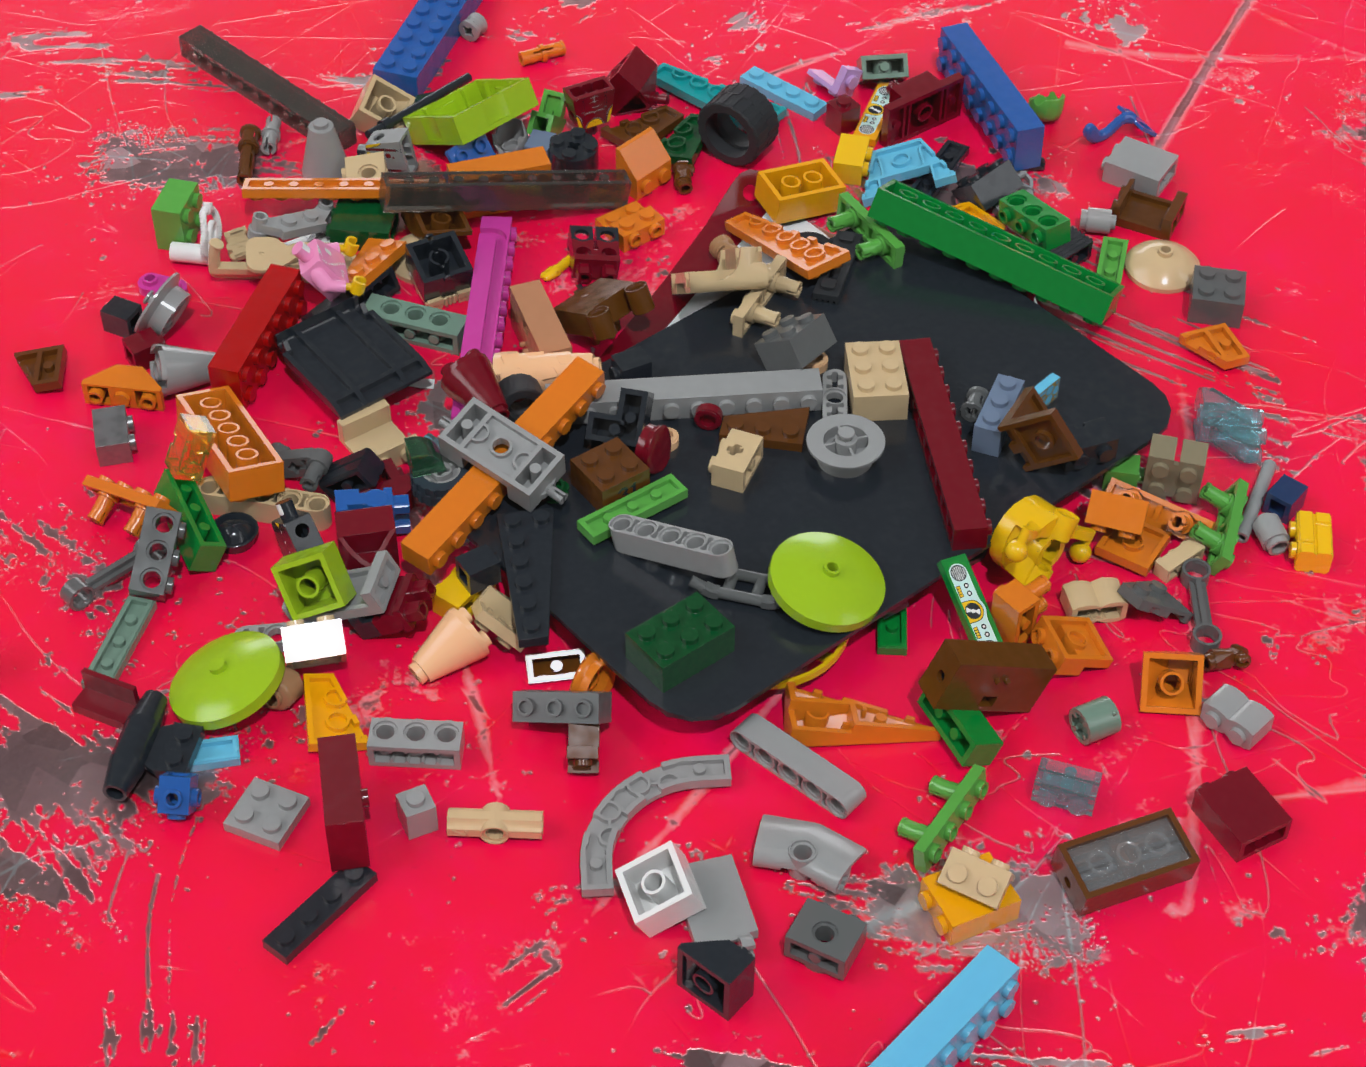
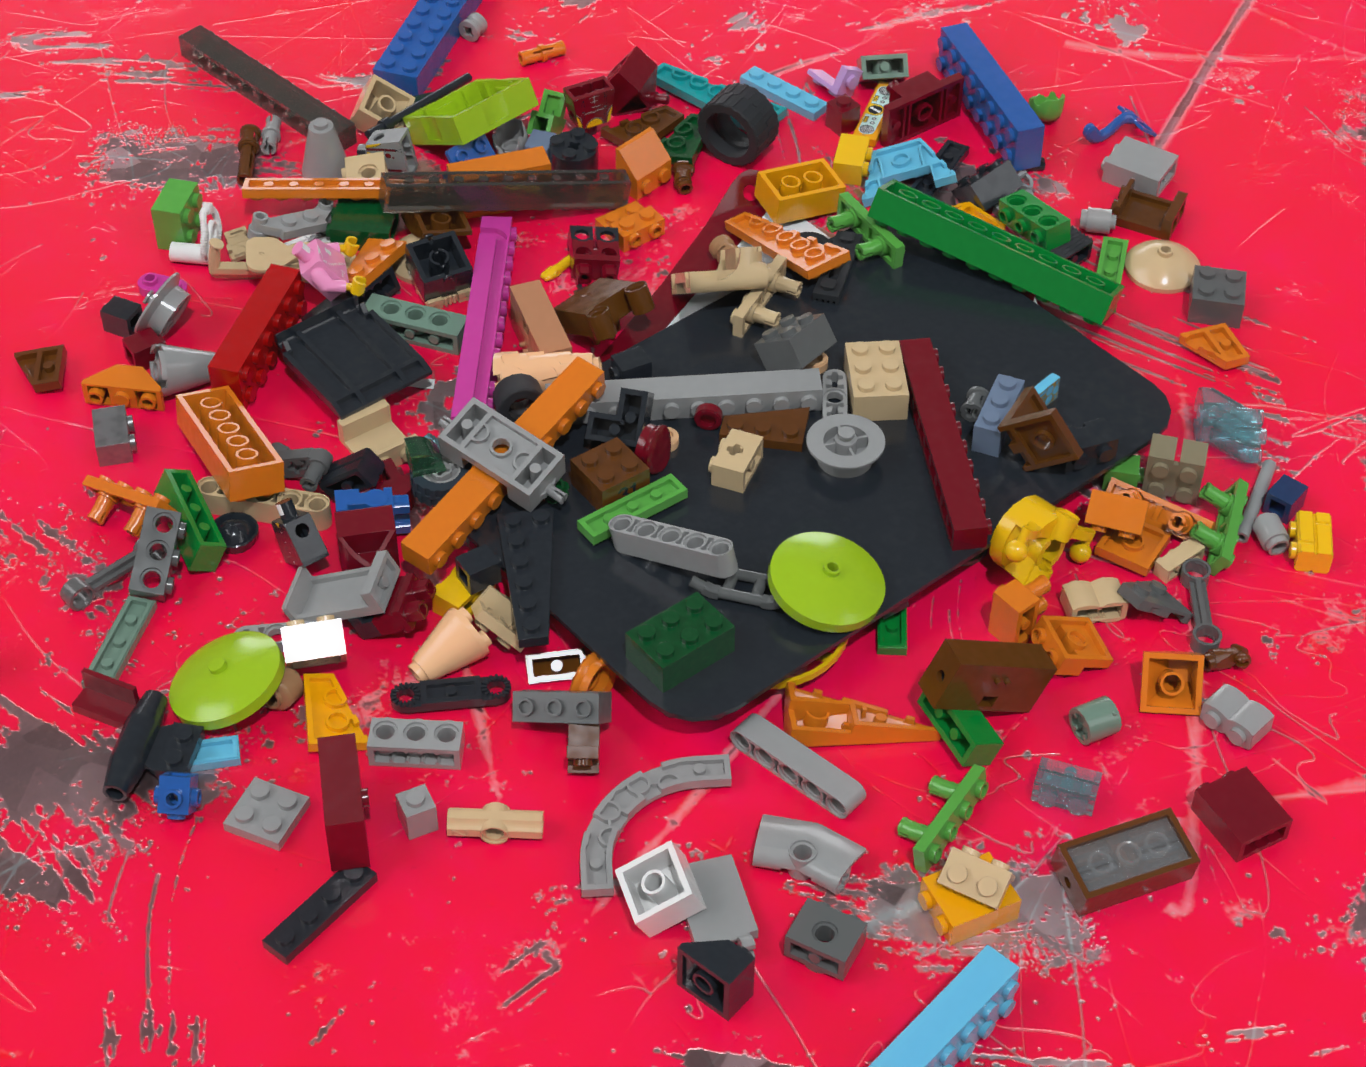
(190, 447): brick -> none
(313, 581): lime brick -> none
(450, 693): none -> black plate
(476, 378): dark red cone -> none
(968, 599): tile -> none

